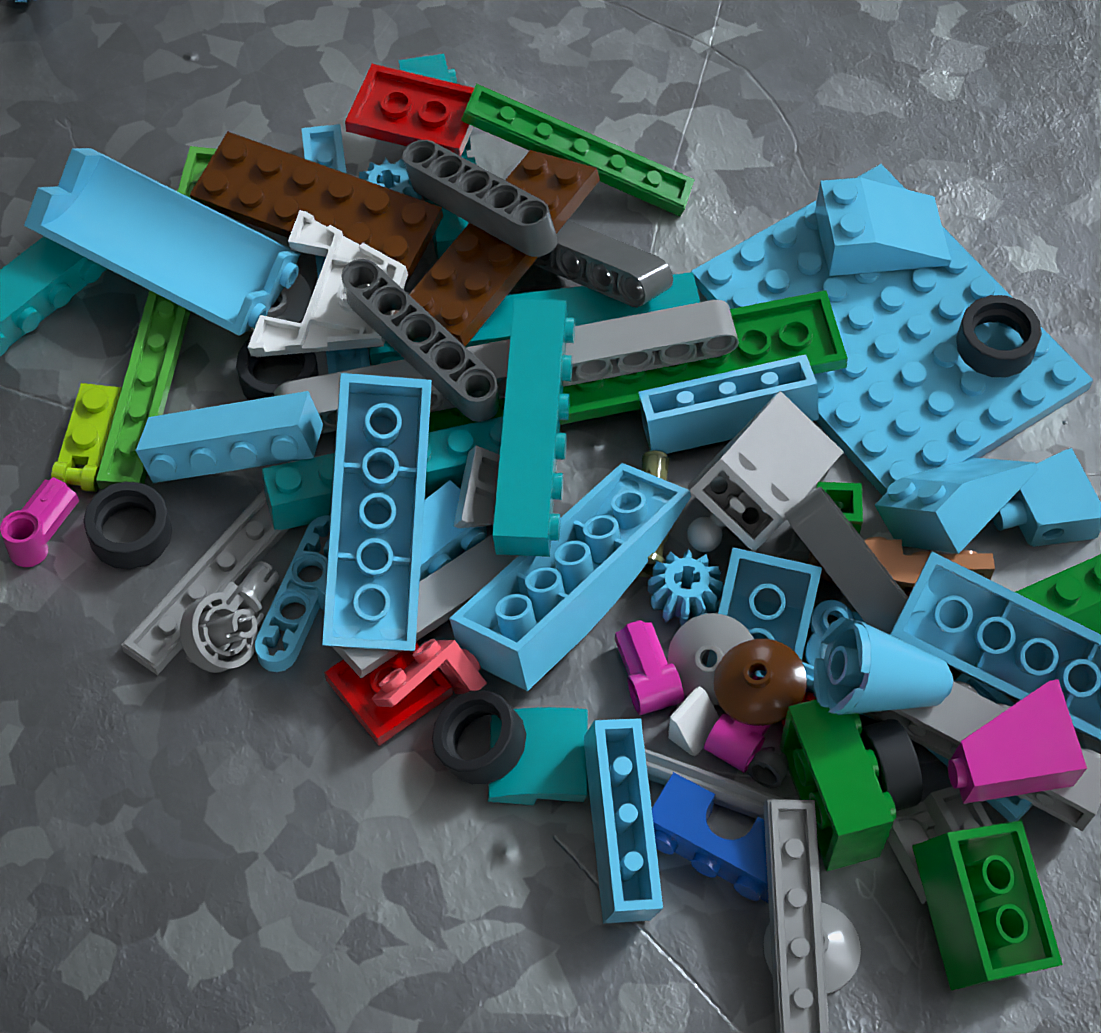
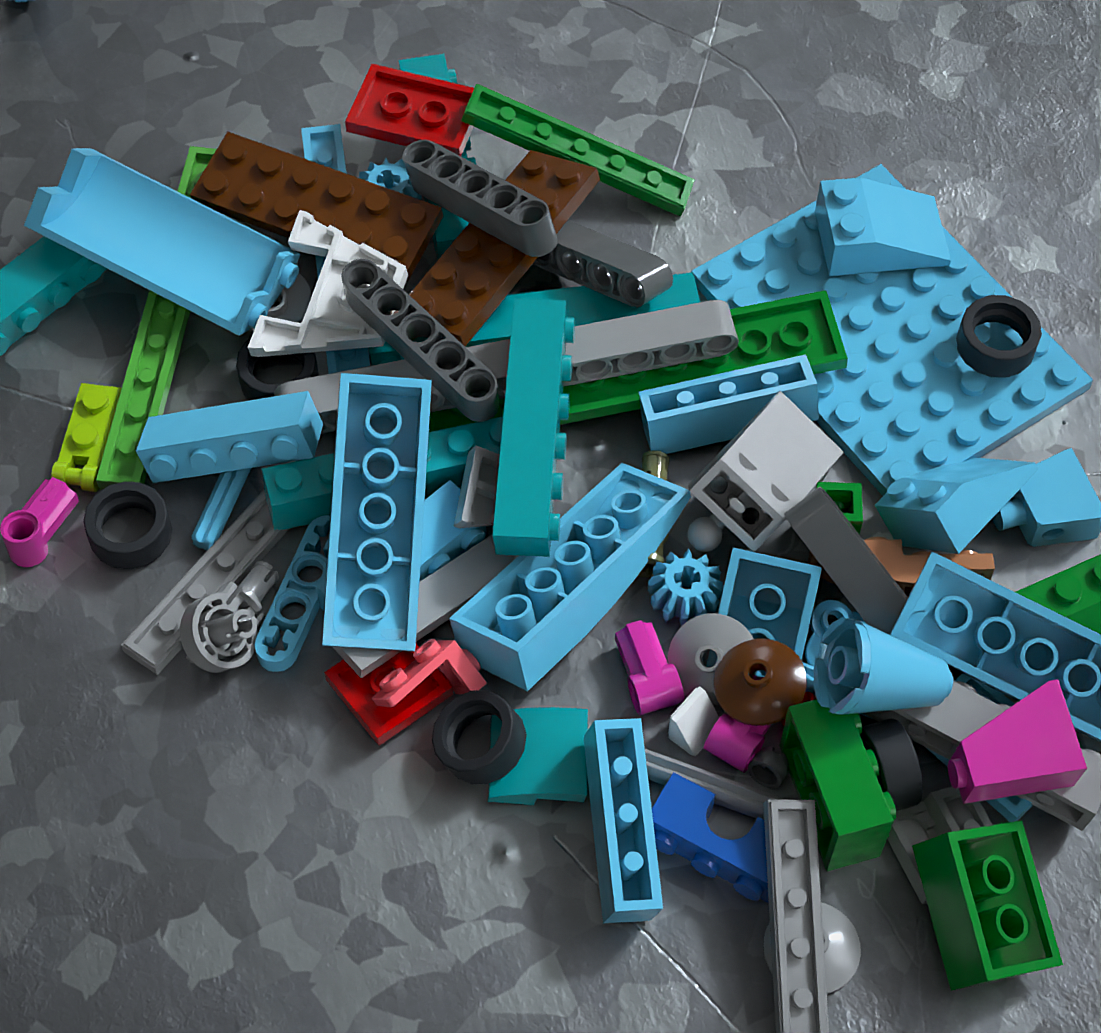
(219, 508): none -> medium azure axle

